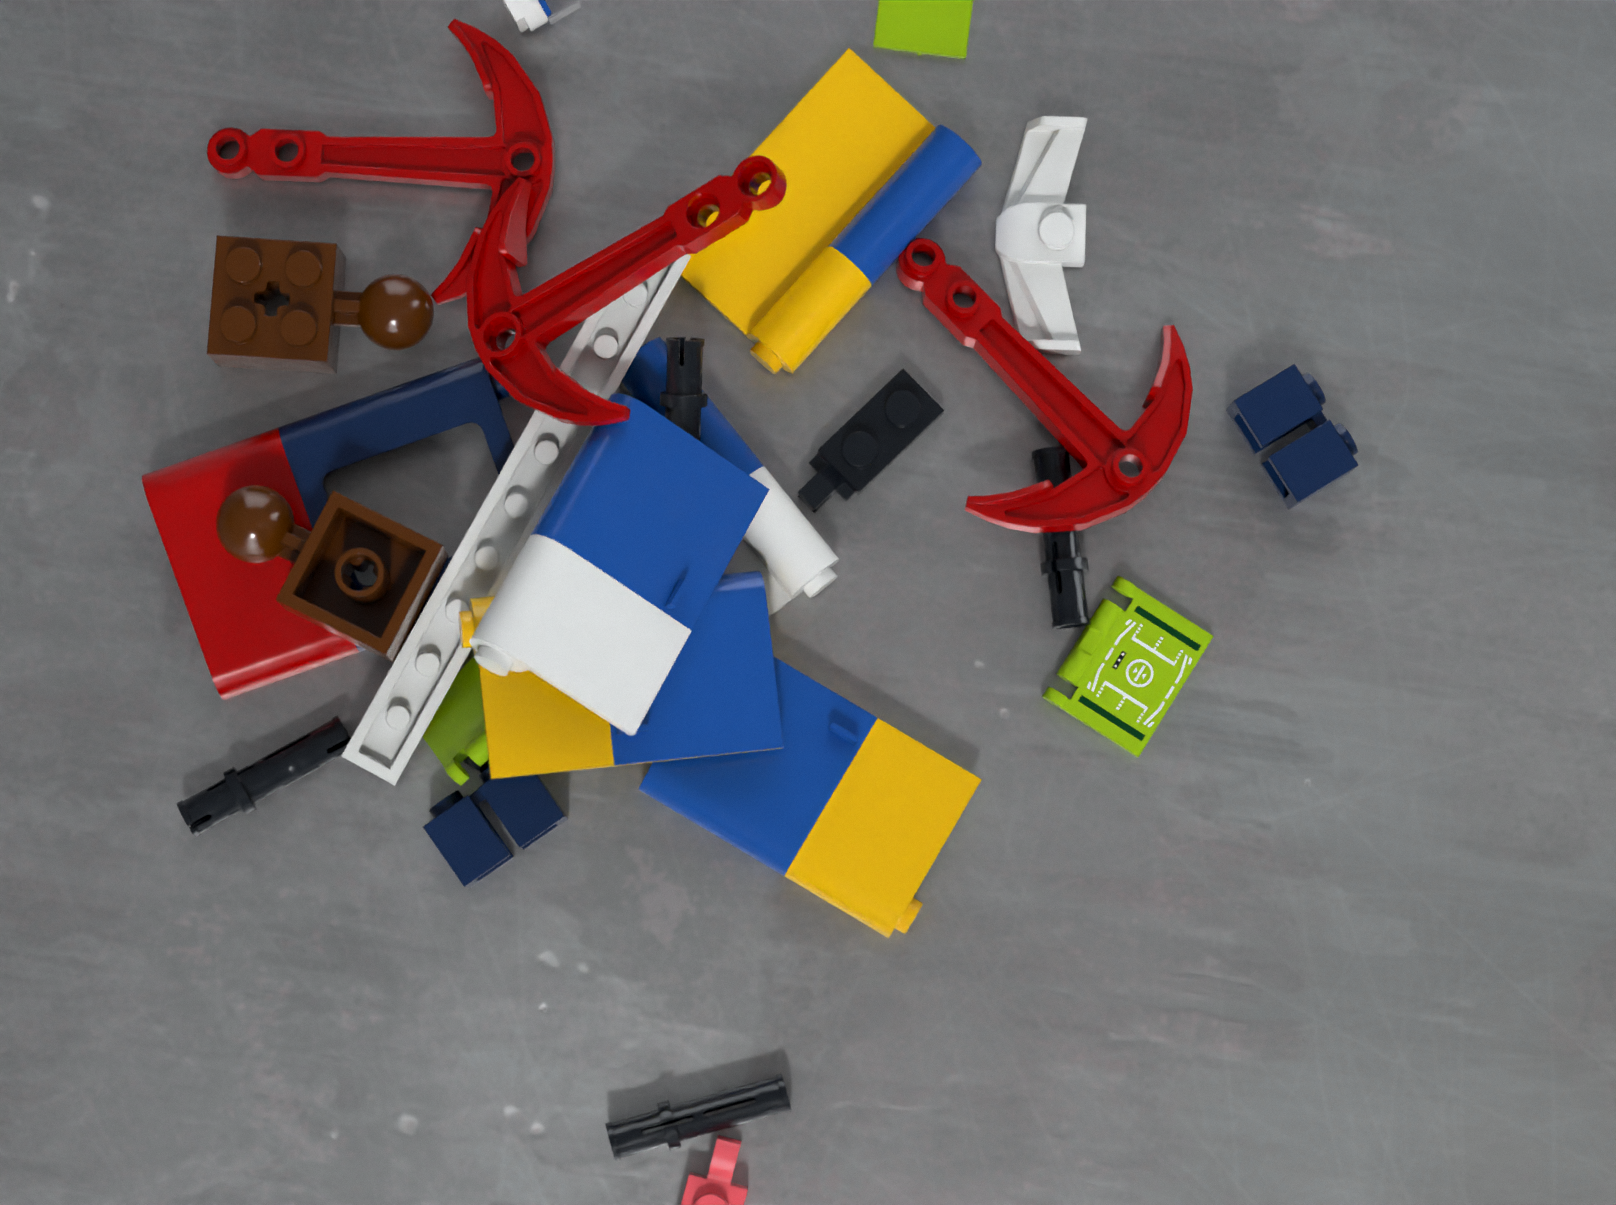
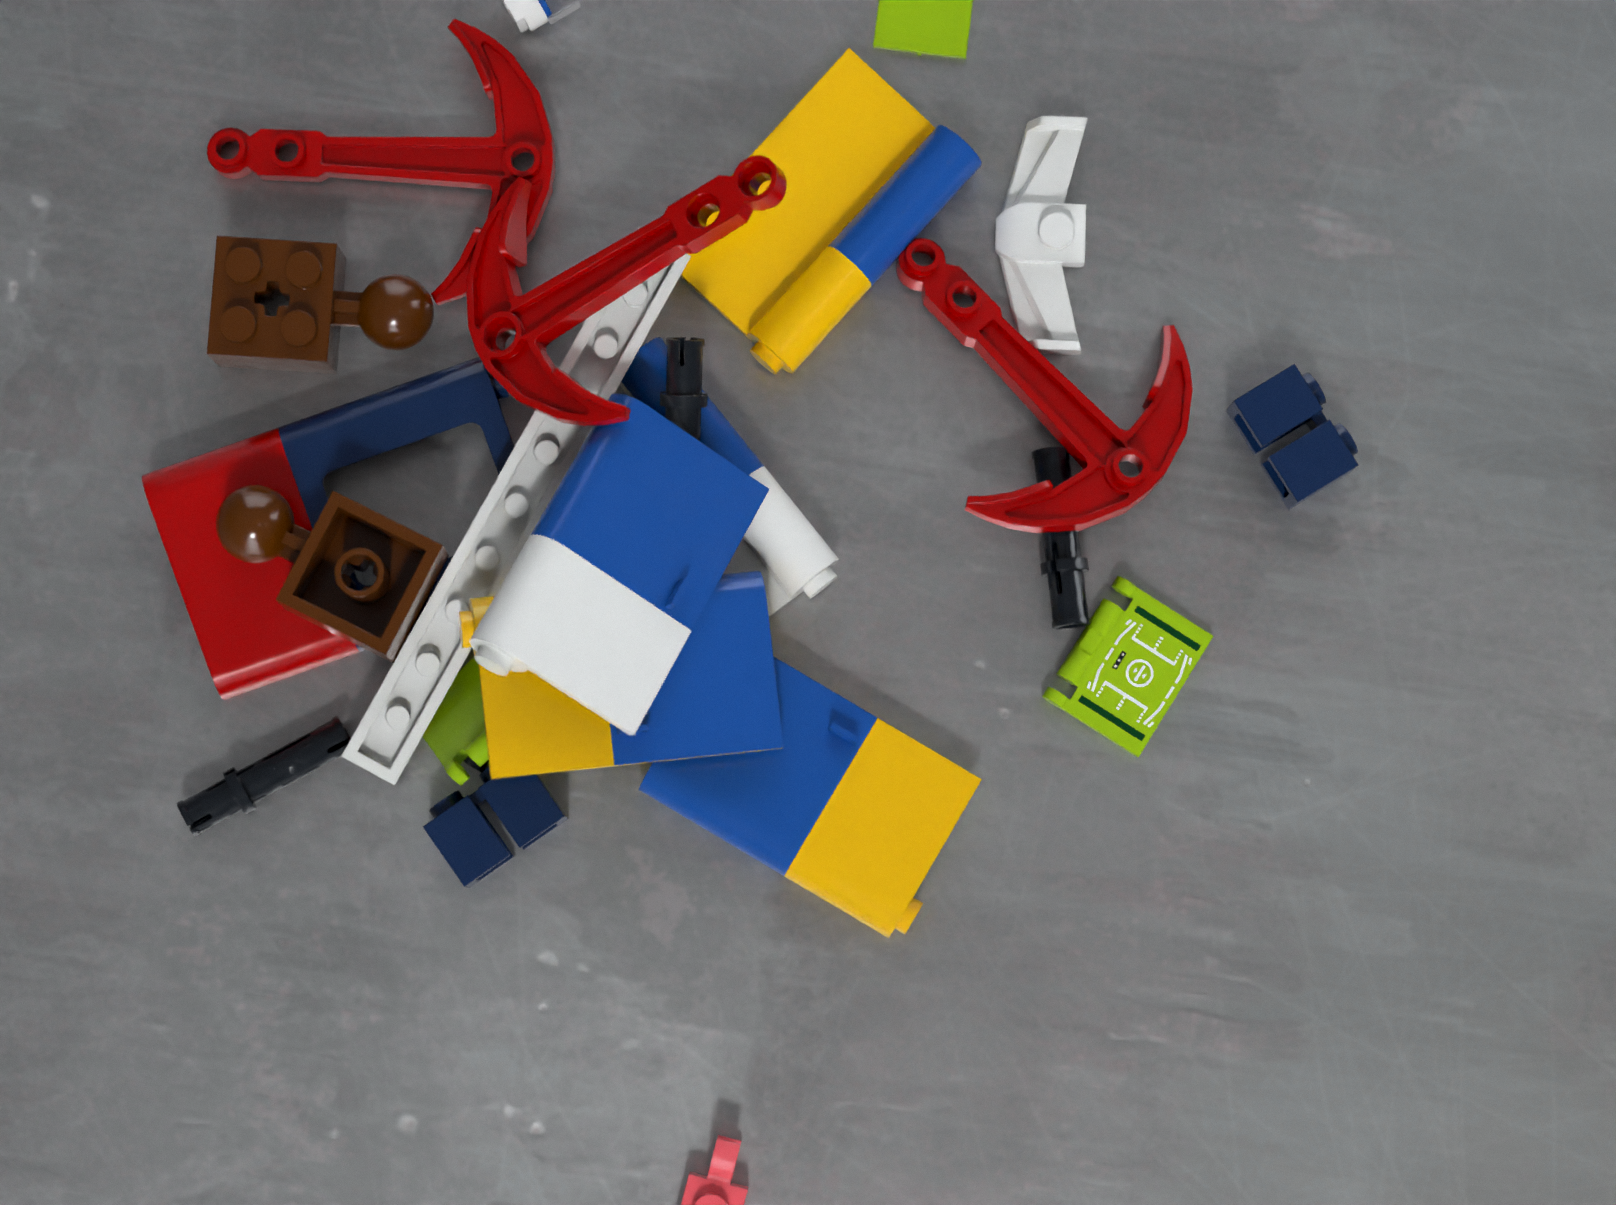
(627, 1135): black pin -> none
(870, 441): black hinge -> none

